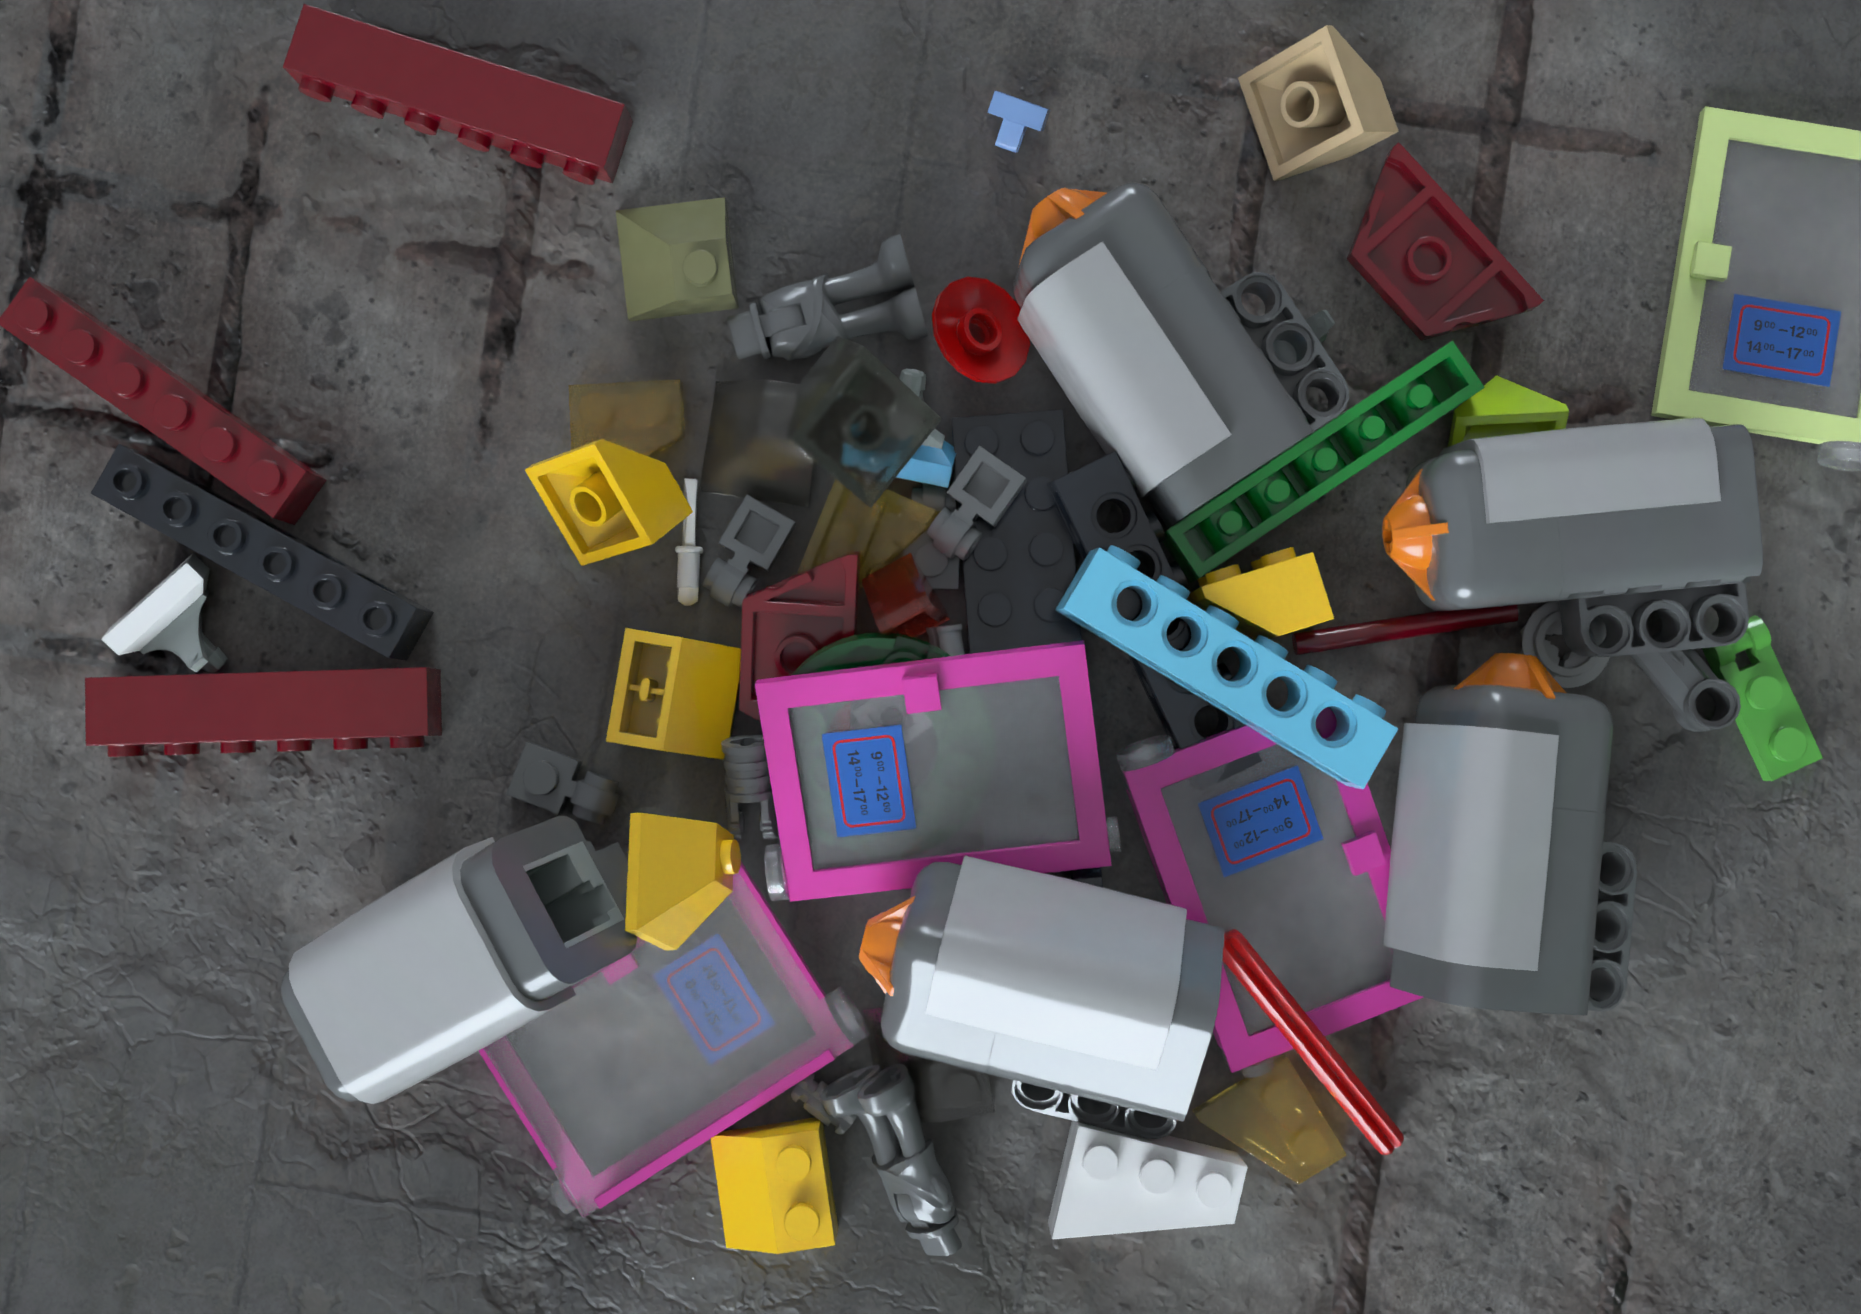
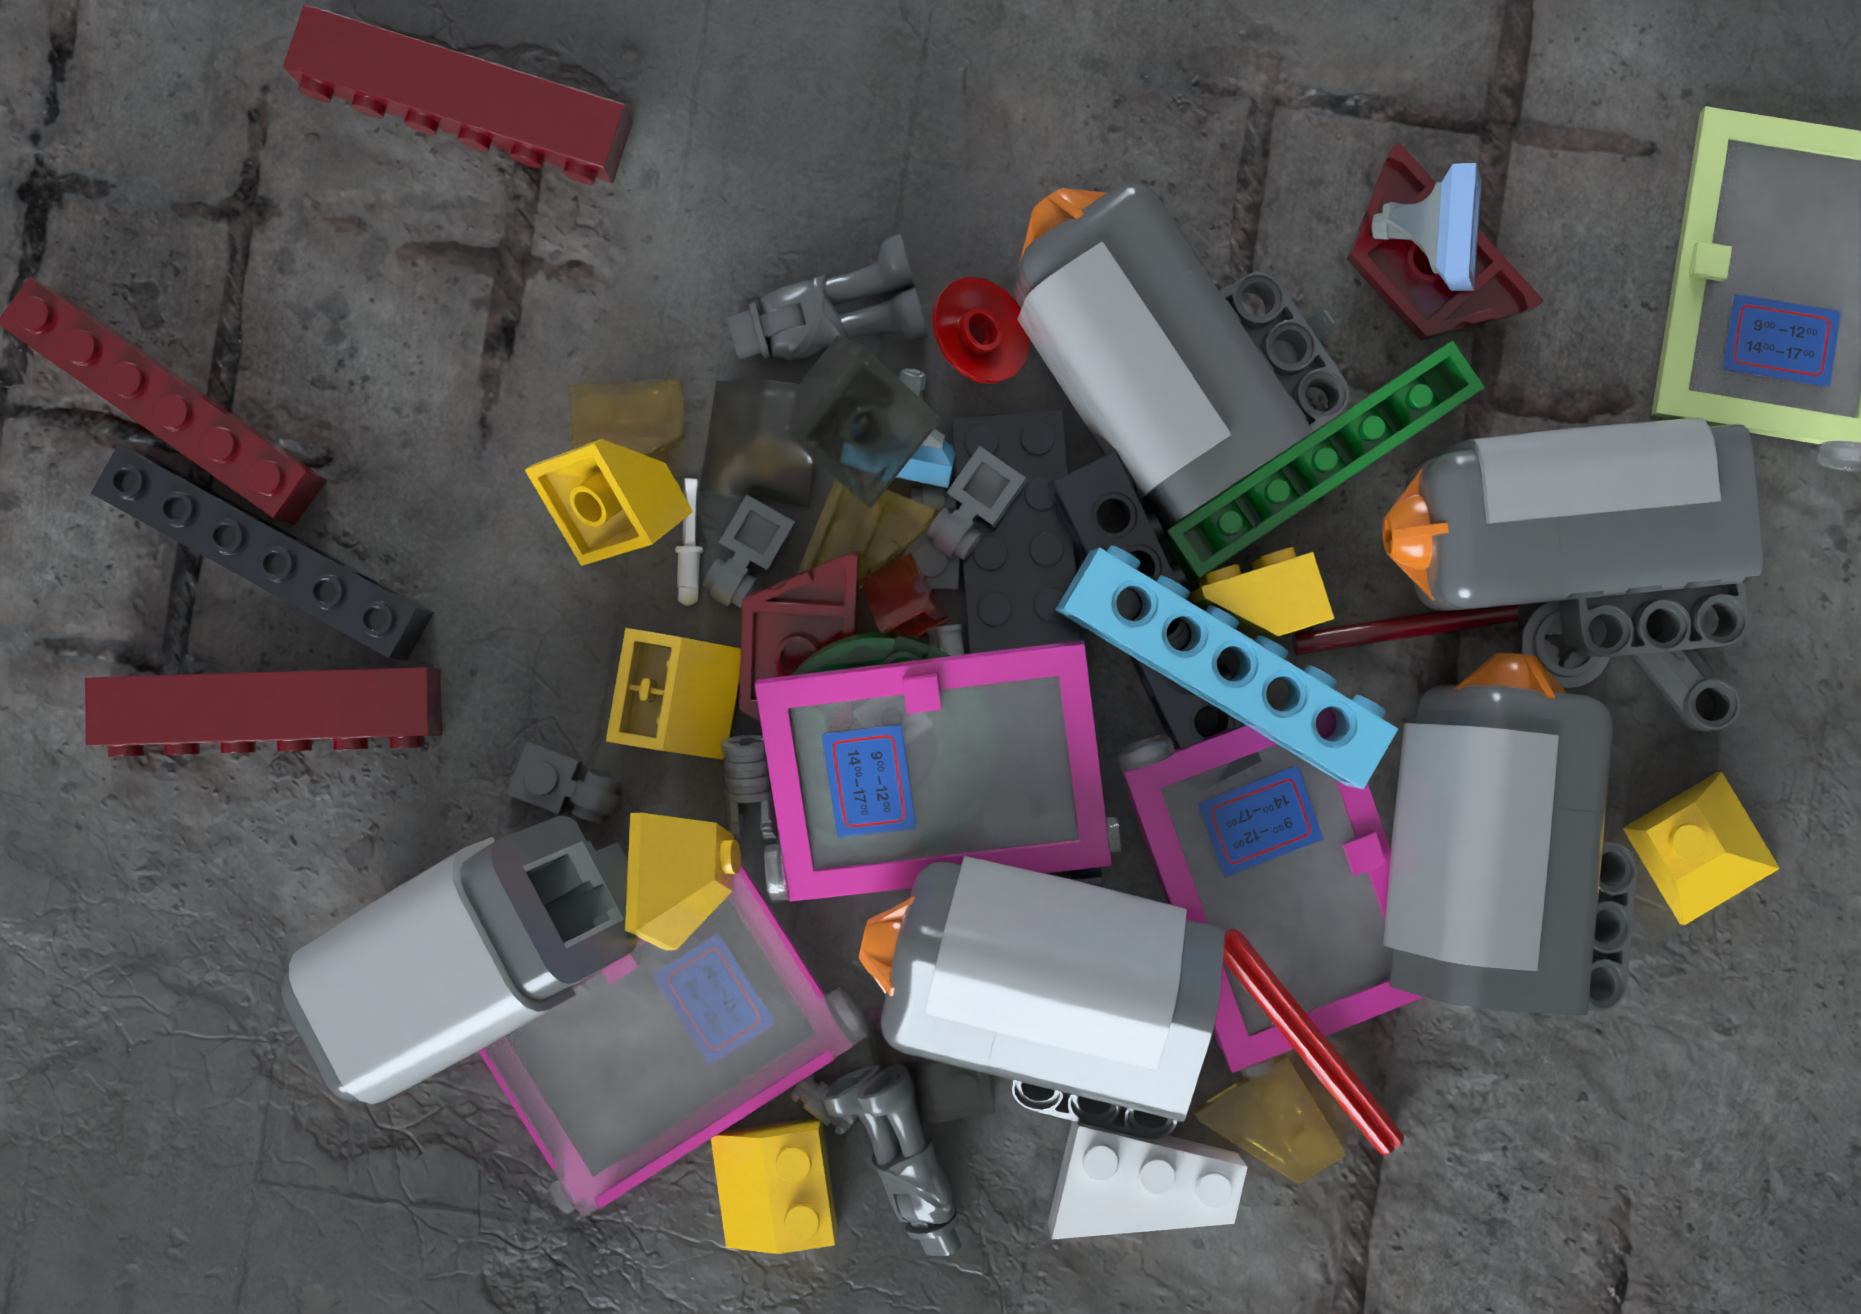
(170, 620): white piece -> none
(677, 259): olive slope -> none
(1016, 116): medium blue tile -> none
(1316, 104): tan slope -> none
(1441, 225): none -> light blue piece
(1506, 410): lime slope -> none
(1701, 848): none -> yellow slope
(1768, 710): bright green plate -> none

